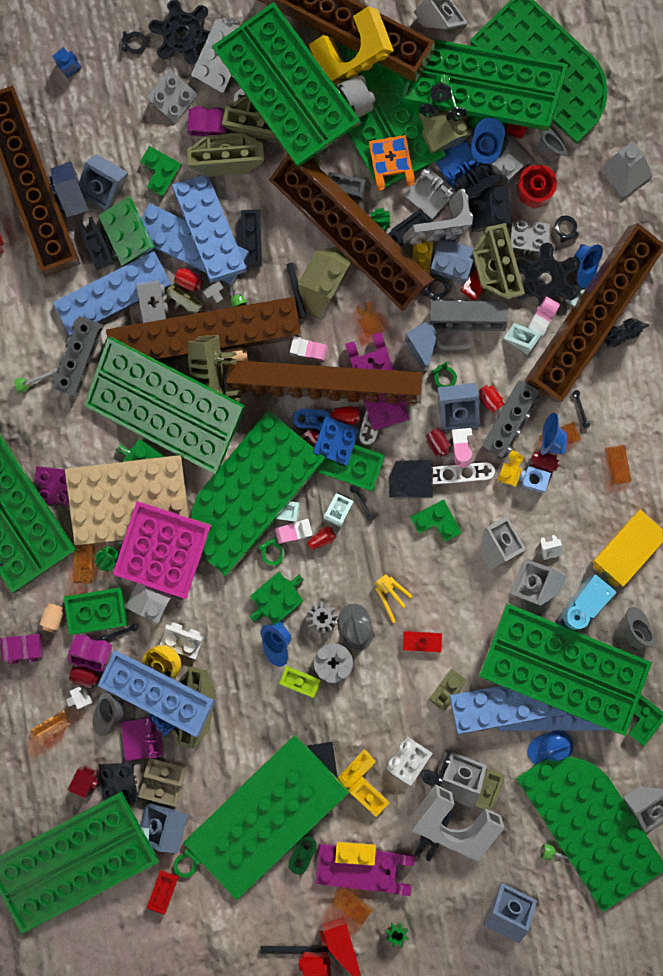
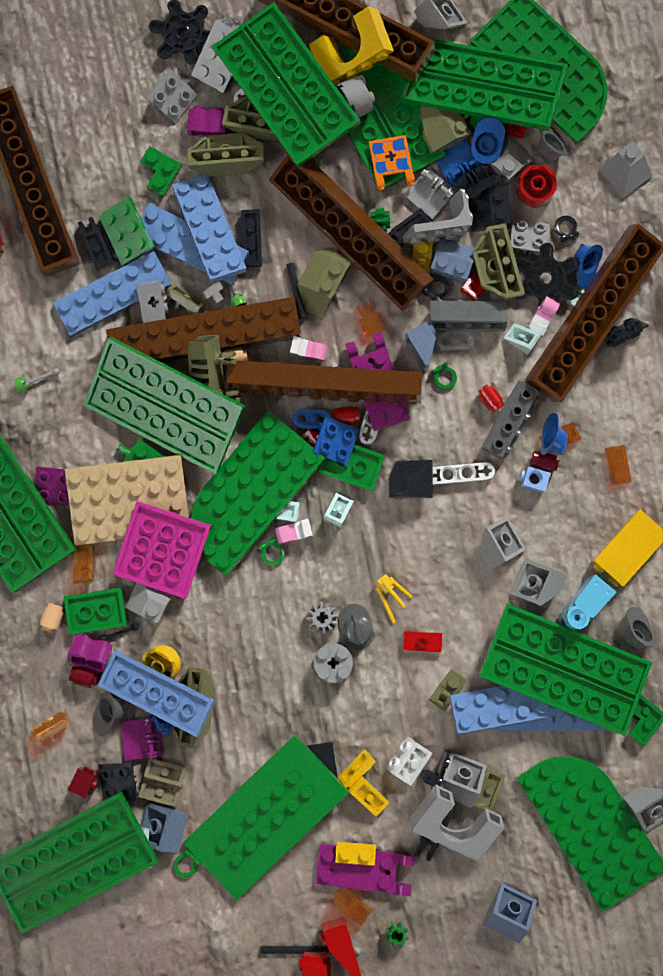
(21, 647): magenta brick -> none
(66, 62): blue brick -> none
(67, 187): dark blue brick -> none
(77, 356): dark grey brick -> none
(79, 697): white tile -> none
(102, 181): sand blue slope -> none
(106, 558): green gear -> none
(126, 47): black piece -> none
(162, 892): red plate -> none
(182, 641): white bracket -> none
(188, 279): red brick -> none
(275, 643): blue piece -> none
(276, 598): green plate -> none
(300, 682): lime plate -> none
(302, 854): dark green plate -> none
(322, 537): red cone -> none
(350, 185): dark grey plate -> none
(353, 489): black hinge -> none
(438, 442): dark red brick -> none
(438, 516): green plate -> none
(442, 90): black plant -> none
(459, 407): sand blue slope -> none
(461, 452): leg -> none
(511, 472): yellow plate -> none
(550, 853): bright green hinge -> none
(551, 746): blue piece -> none
(552, 548): white tile -> none
(576, 394): black hinge -> none

